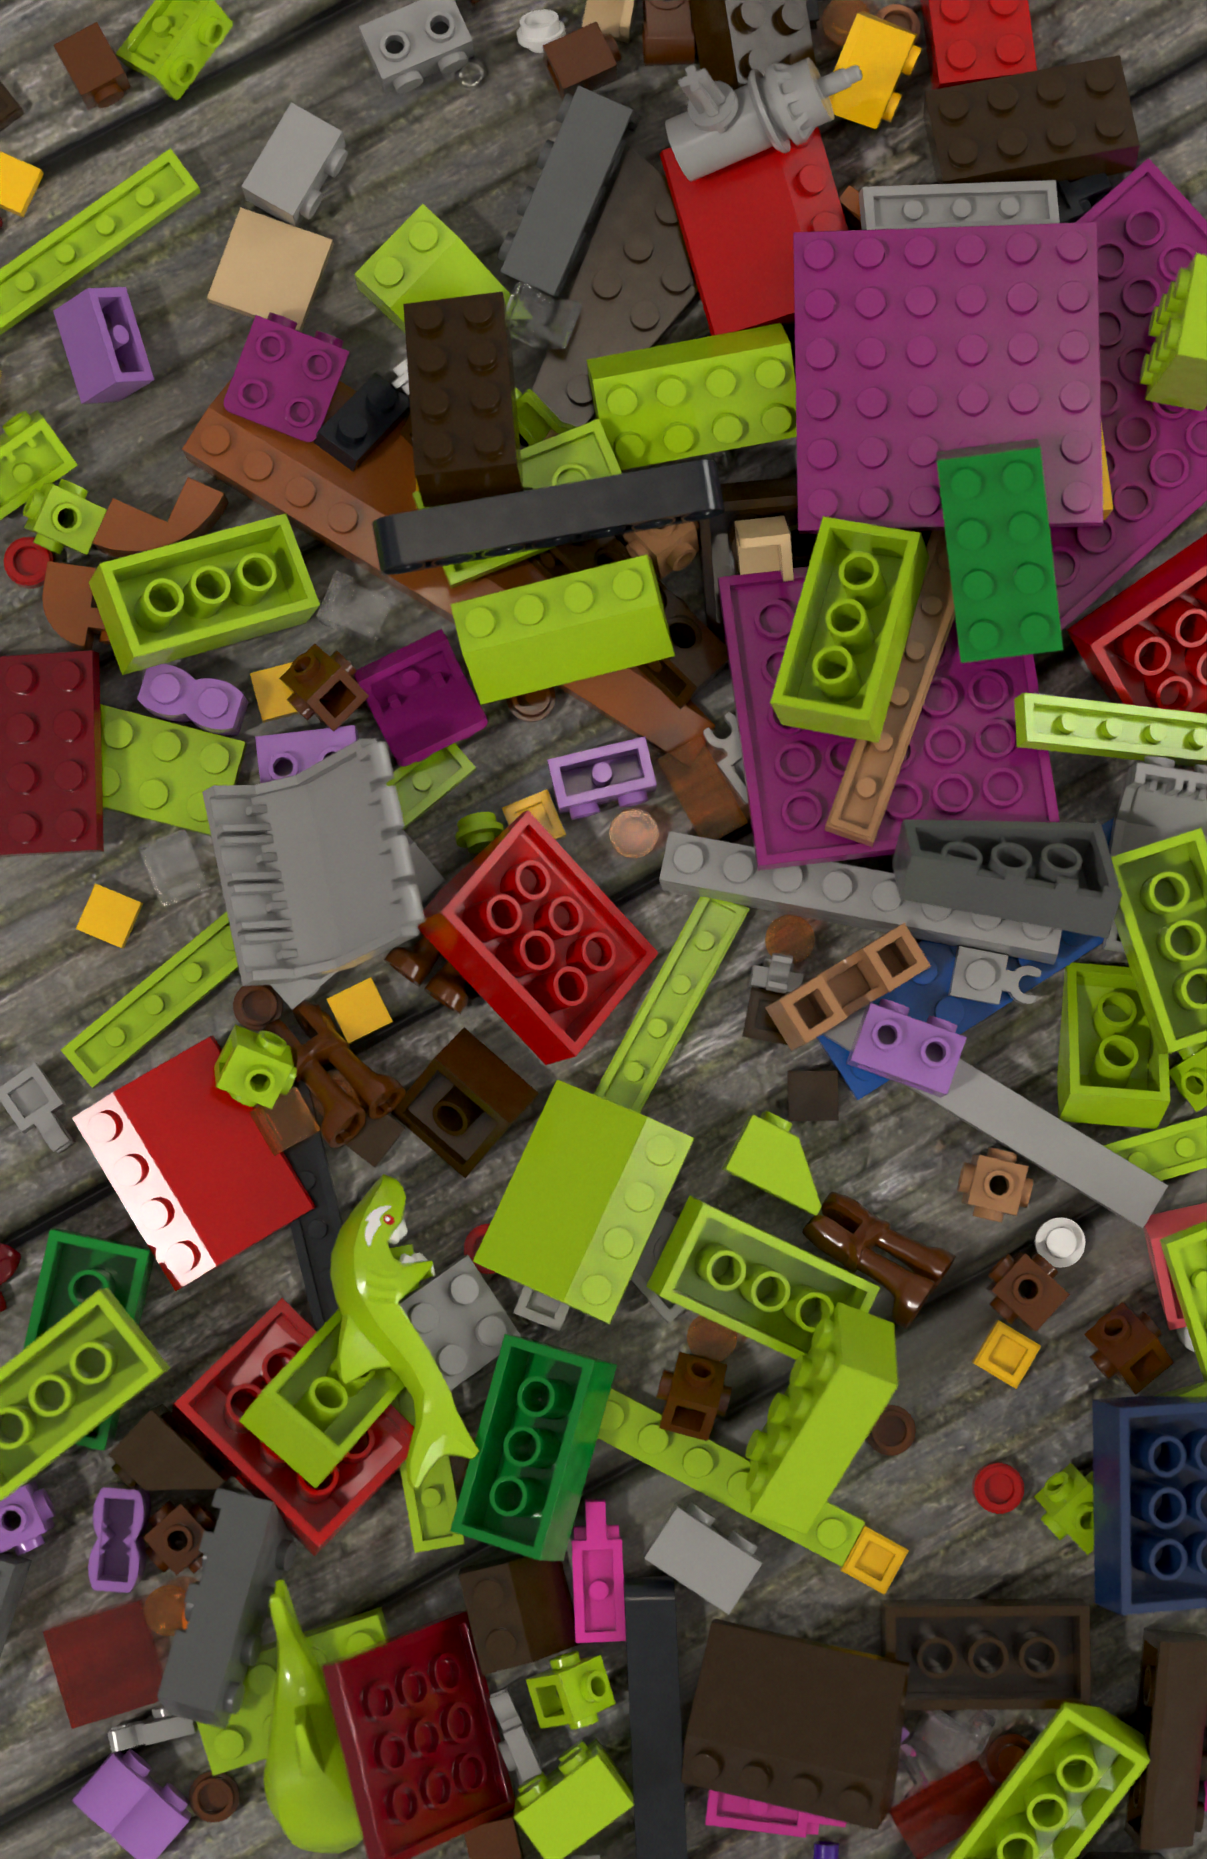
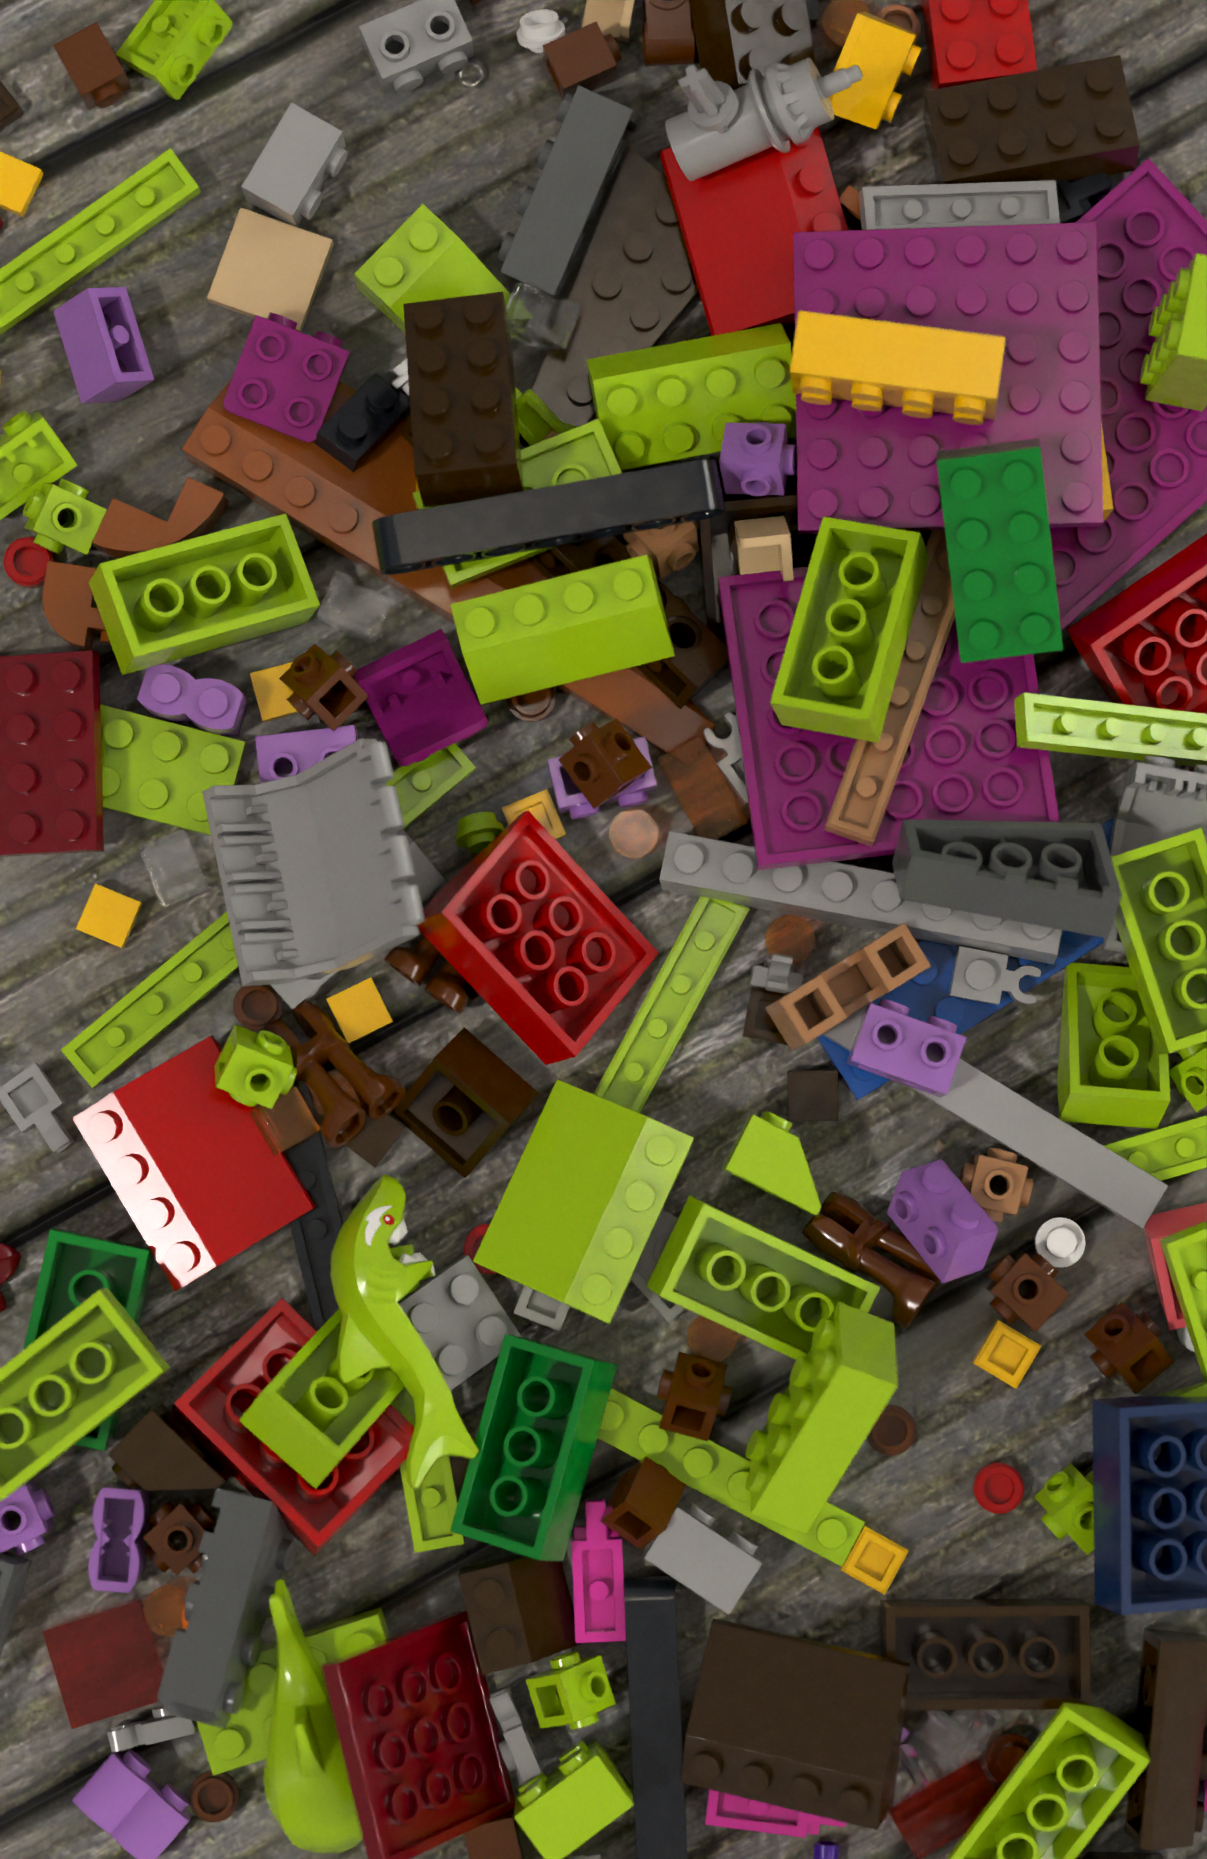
(603, 761): none -> reddish brown brick
(643, 1502): none -> reddish brown brick
(756, 458): none -> medium lavender brick
(896, 367): none -> yellow brick
(942, 1220): none -> medium lavender brick

